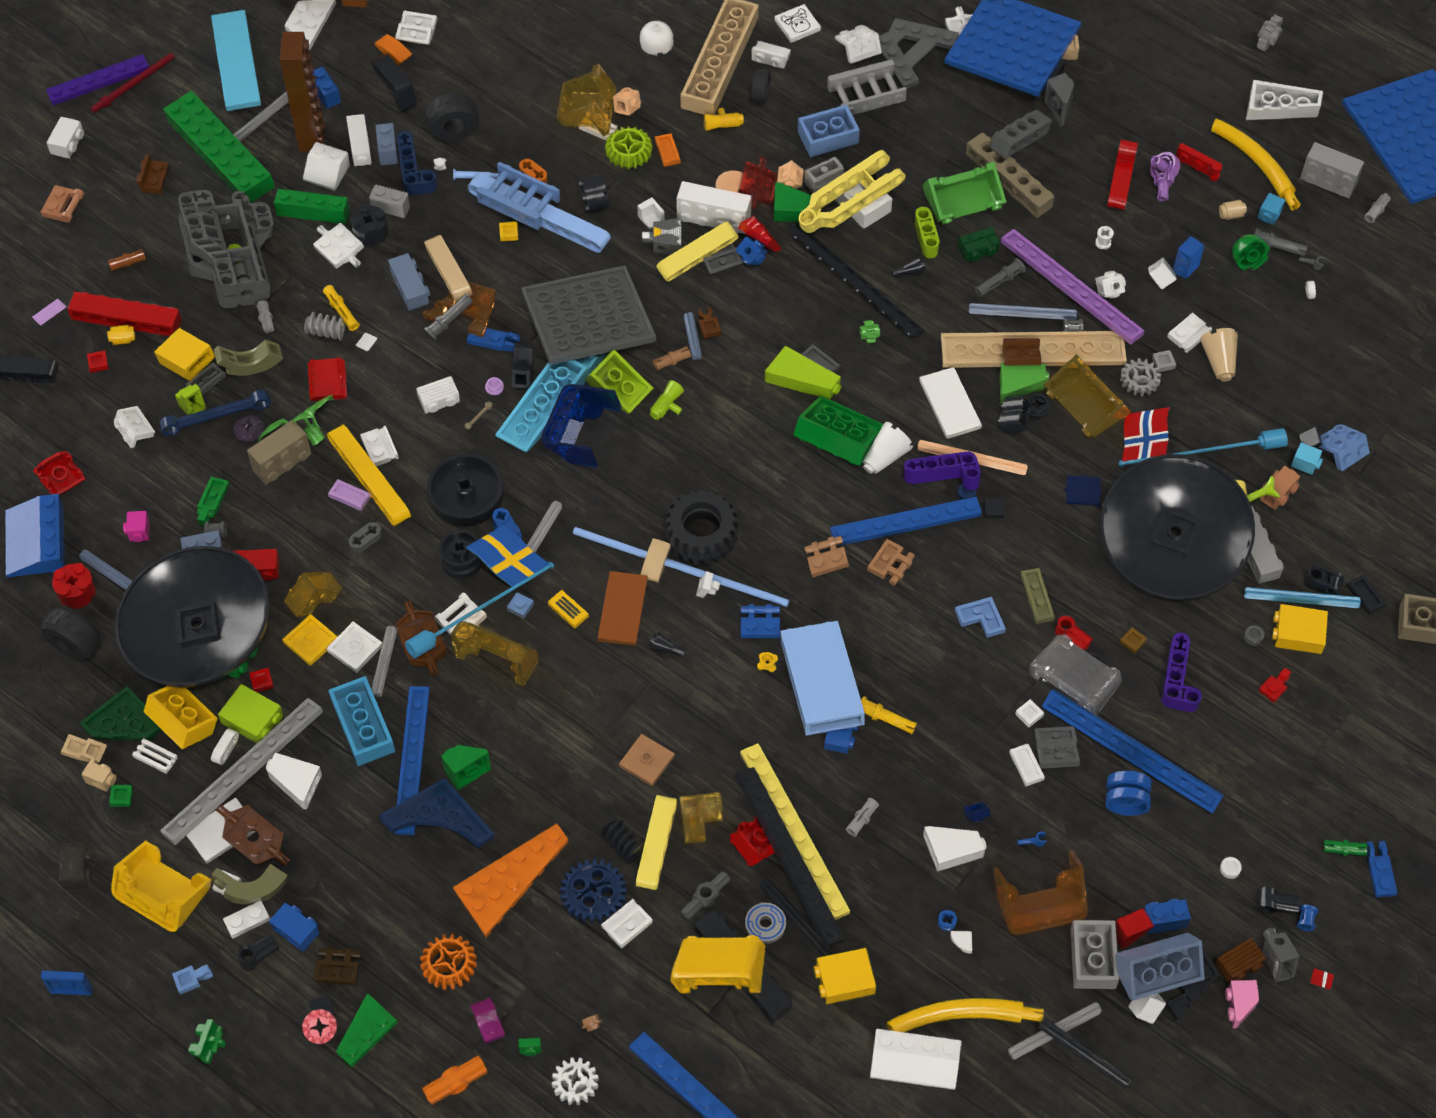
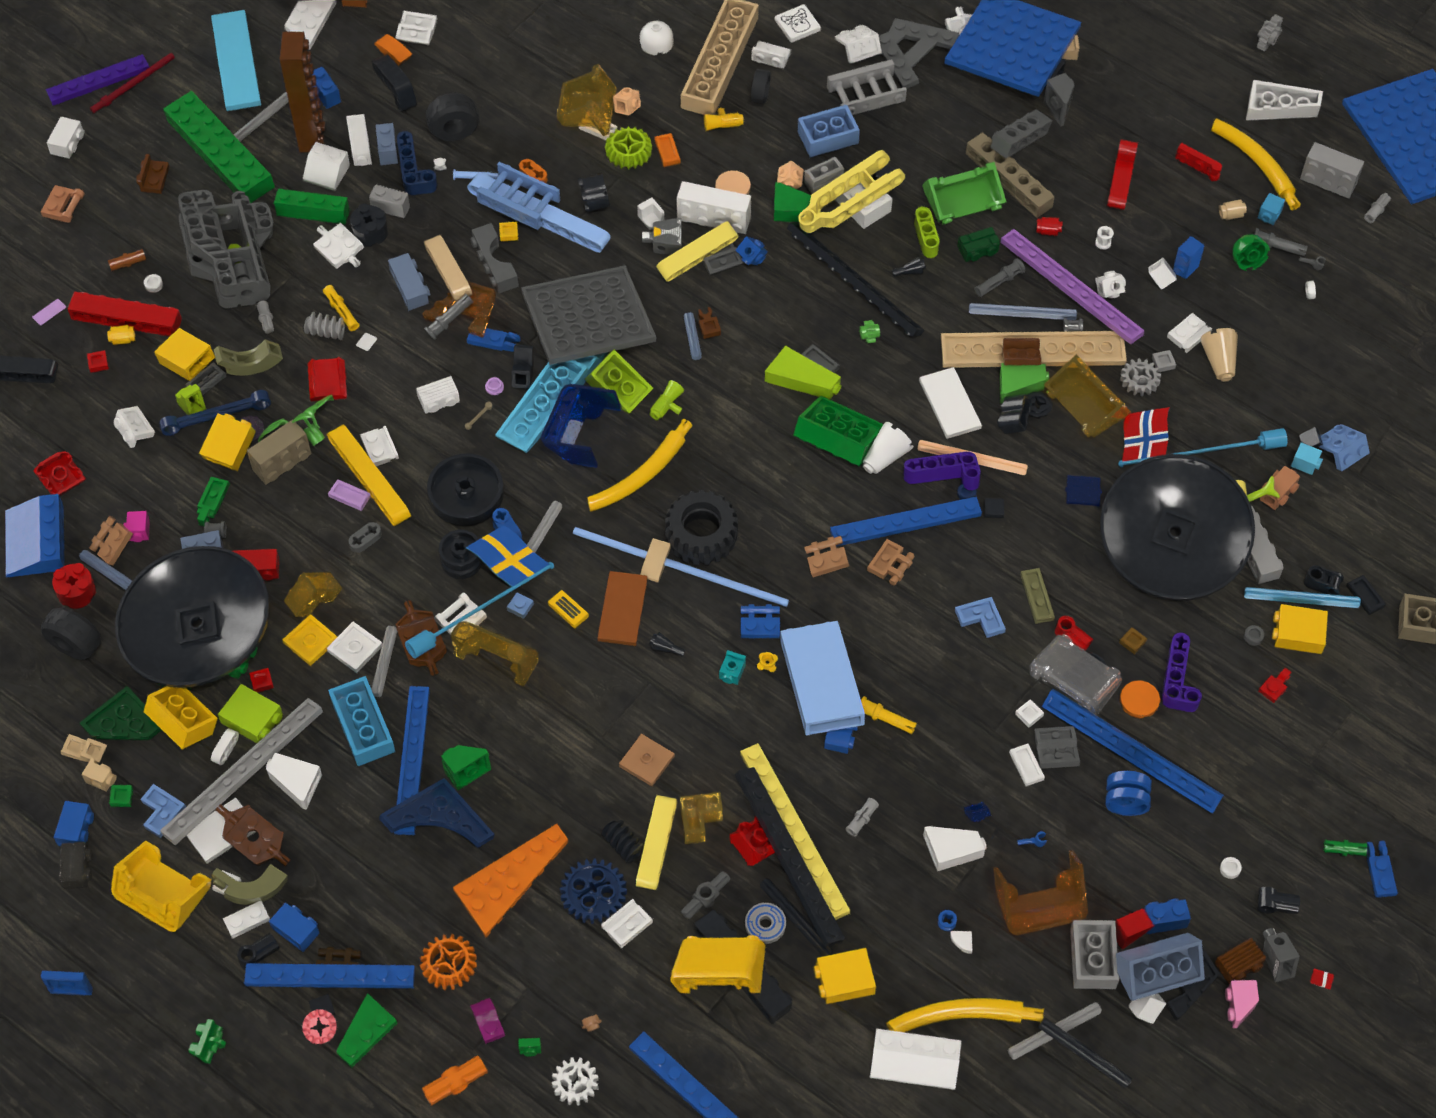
(73, 823): none -> blue brick
(115, 542): none -> medium nougat plate
(141, 748): white tile -> none
(153, 283): none -> white tile
(164, 807): none -> medium blue plate
(188, 978): medium blue plate -> none
(227, 441): none -> yellow brick
(330, 975): none -> blue plate
(501, 273): none -> dark grey arch
(645, 472): none -> yellow animal
(671, 358): medium nougat pin -> none
(706, 585): white tile -> none
(732, 667): none -> teal brick
(755, 229): red slope -> none
(758, 182): clear red plate -> none
(1049, 226): none -> red brick
(1139, 699): none -> orange tile
(1168, 168): medium lavender pin -> none
(1307, 917): blue bush -> none

